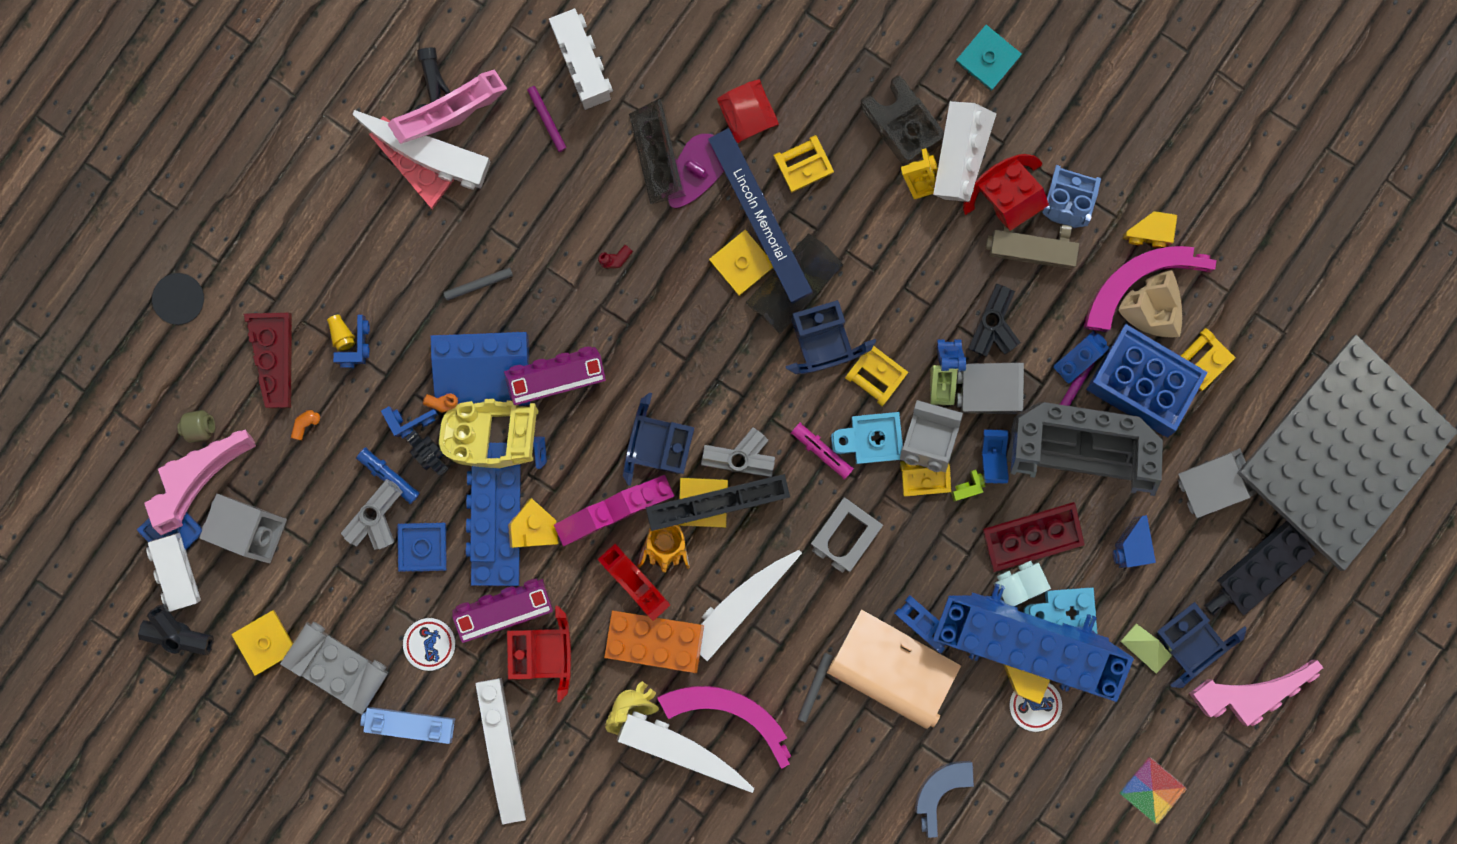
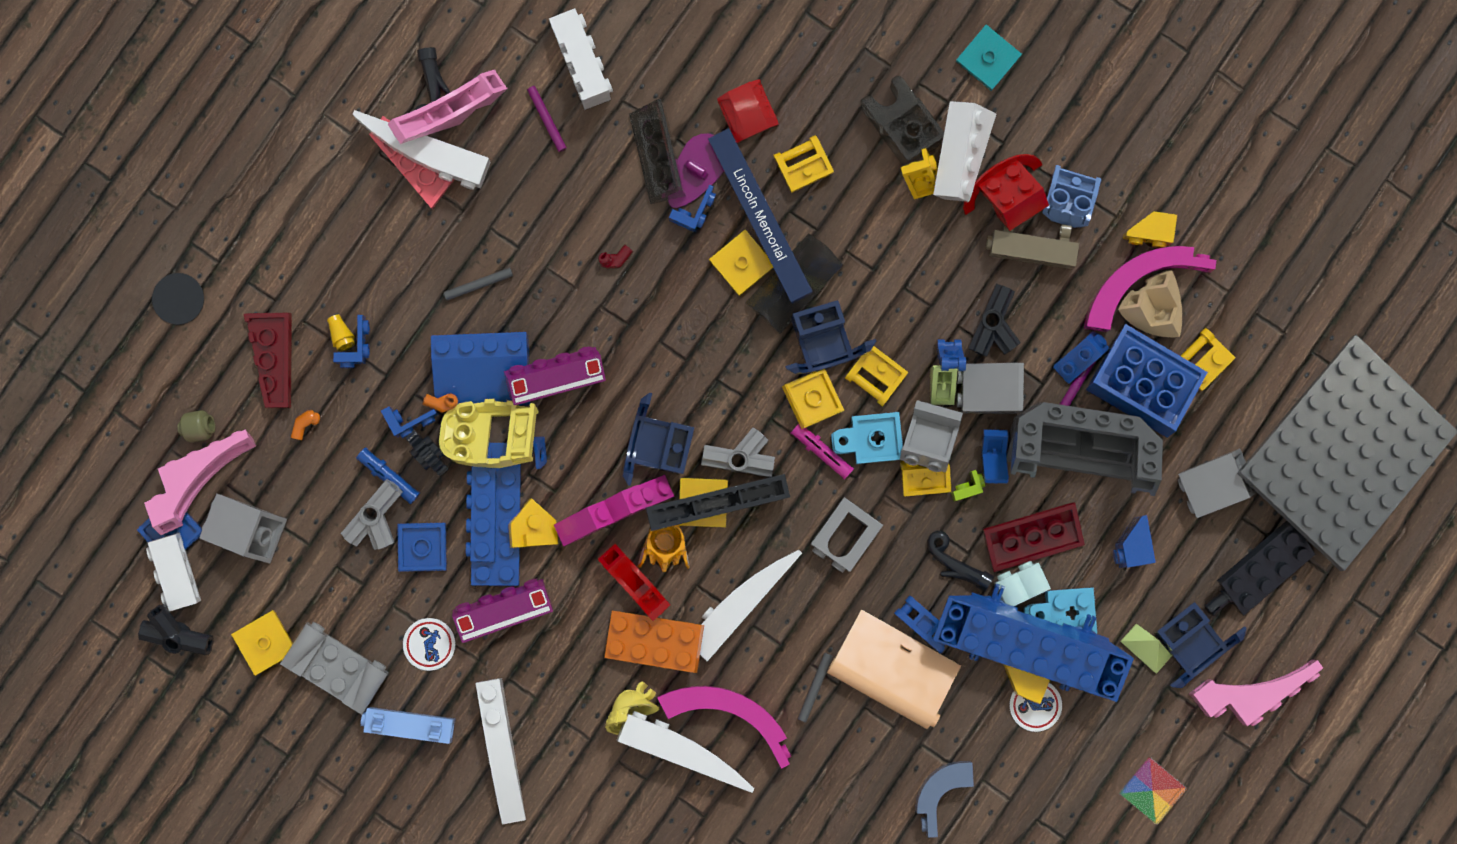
(542, 654): red piece -> none
(683, 217): none -> blue bracket
(813, 398): none -> yellow plate
(958, 569): none -> black plant

